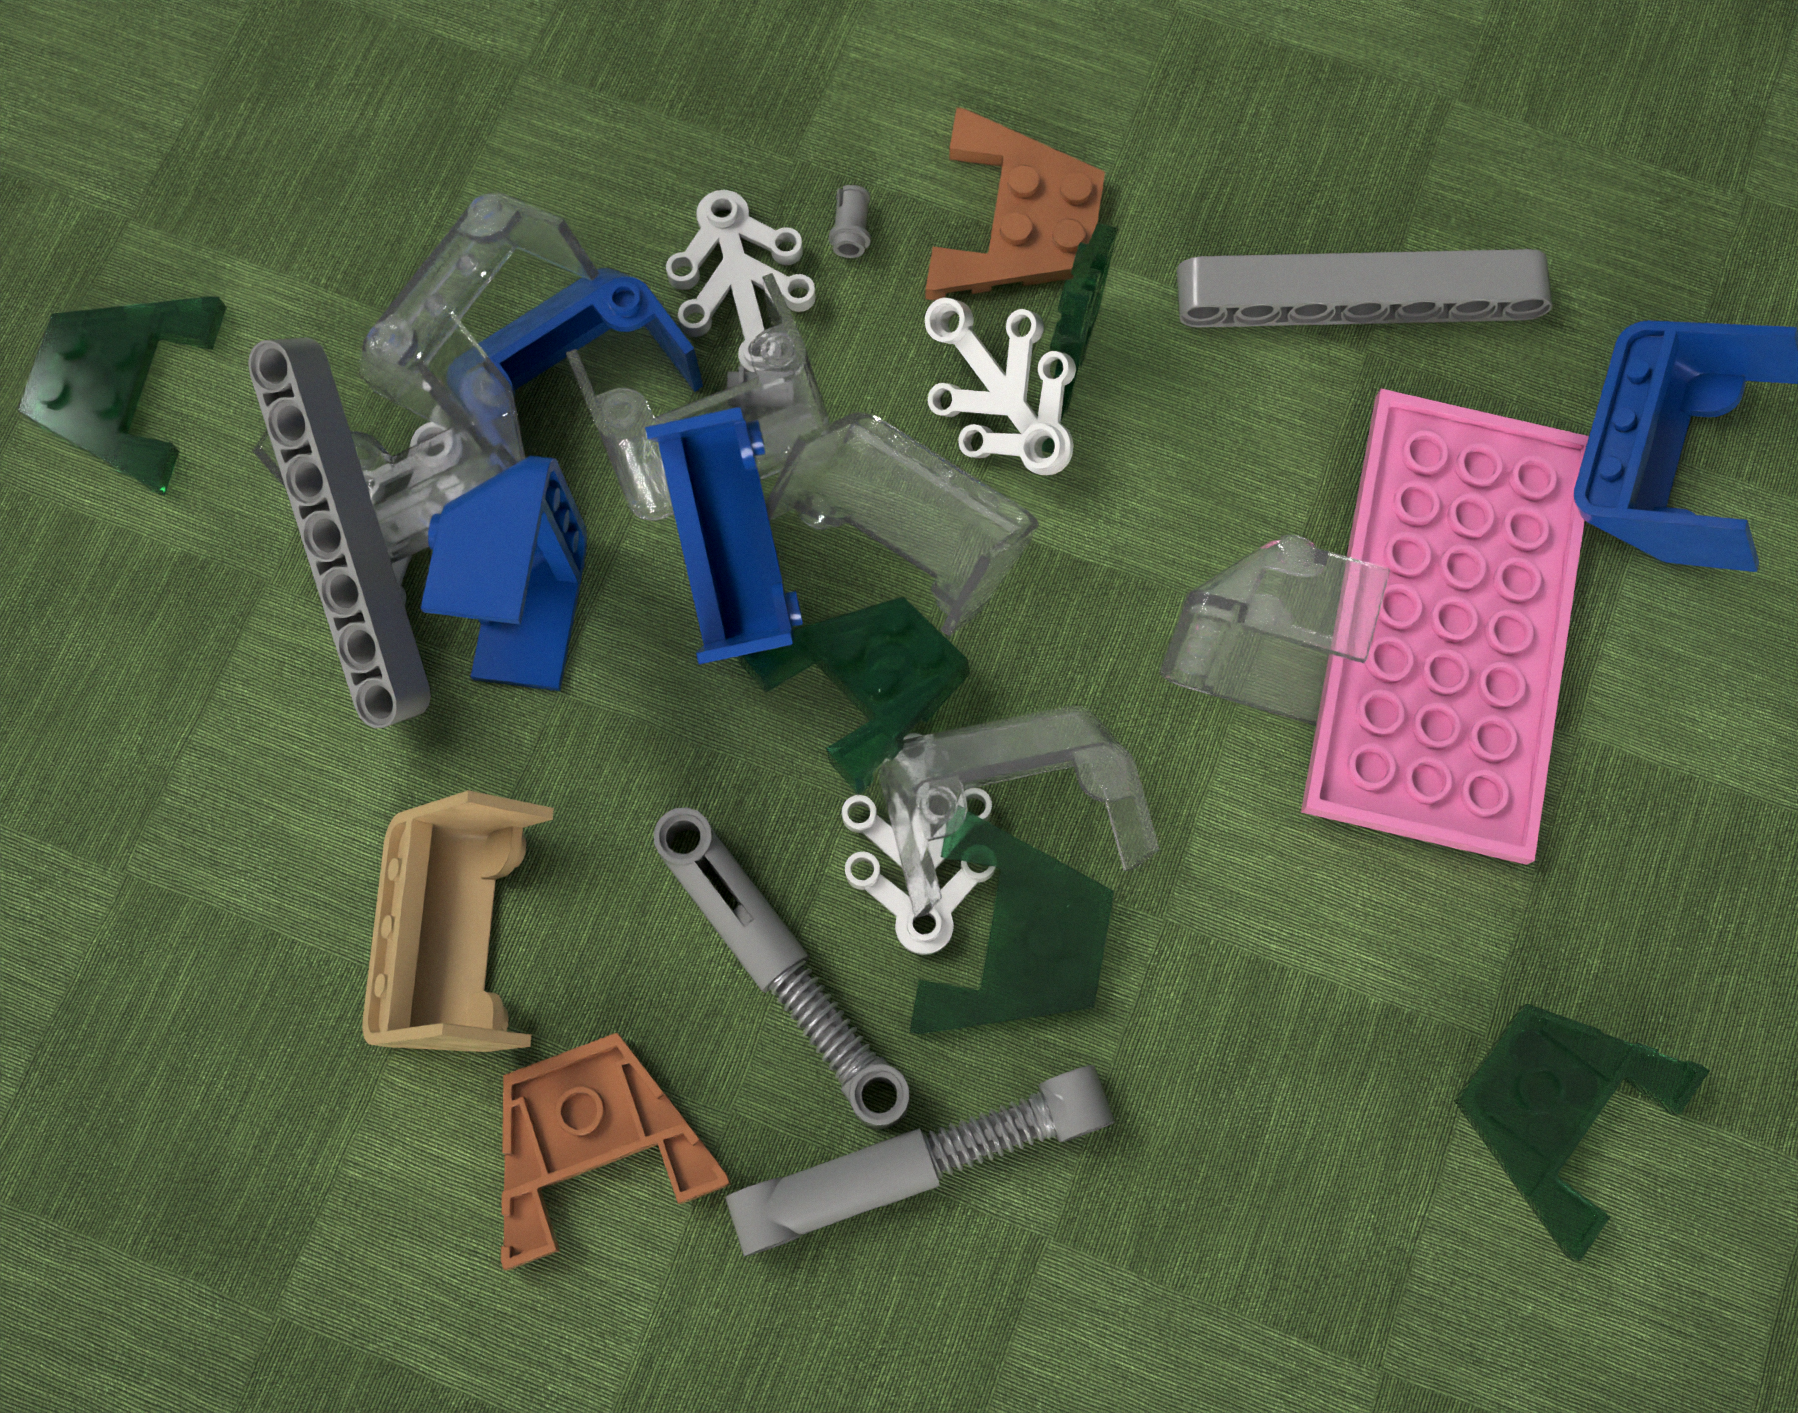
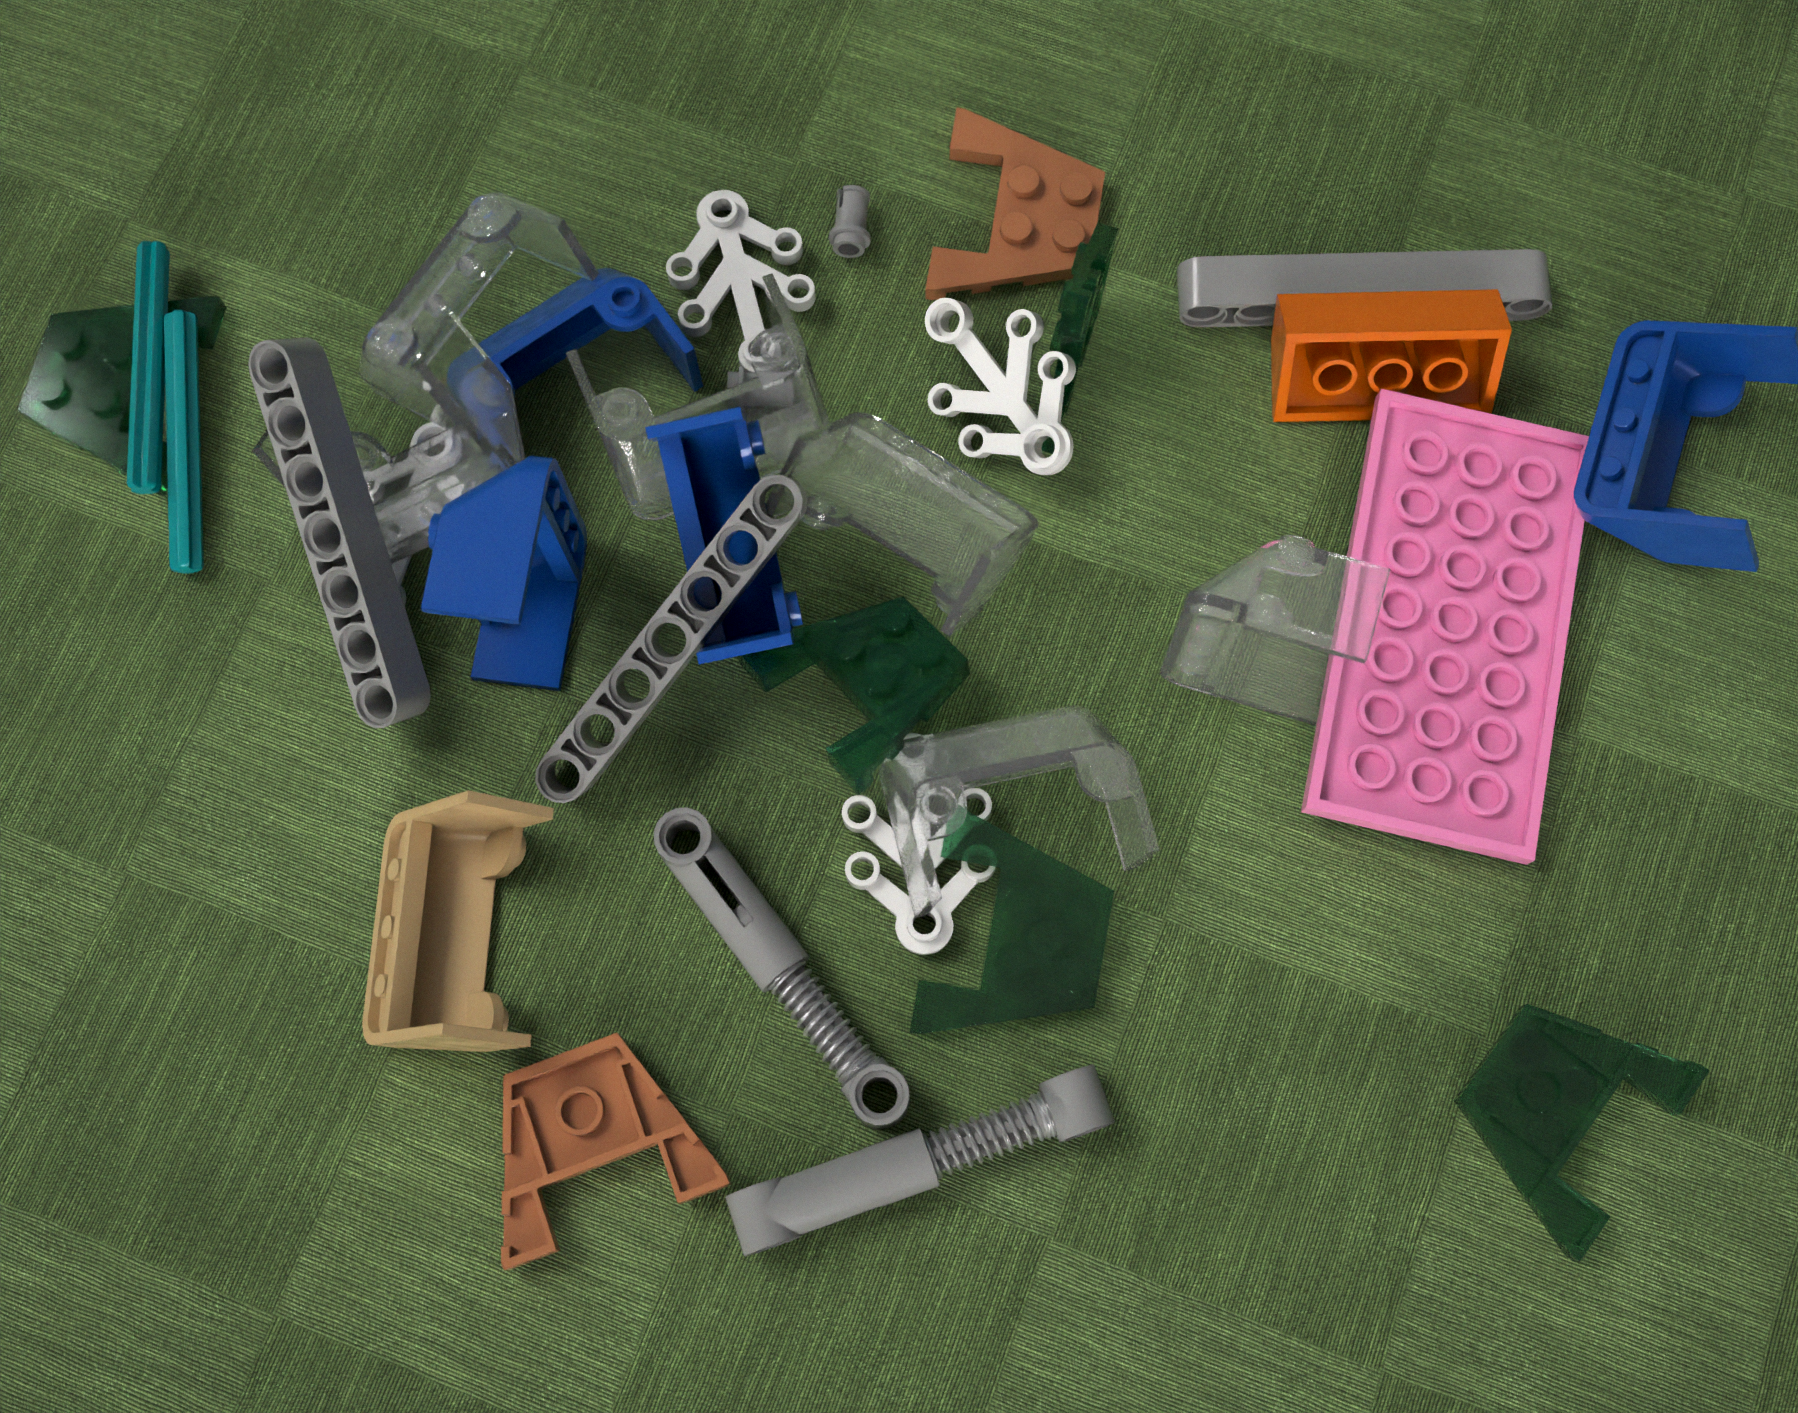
(148, 368): none -> teal axle
(183, 442): none -> teal axle
(648, 656): none -> light grey beam
(1346, 346): none -> orange slope

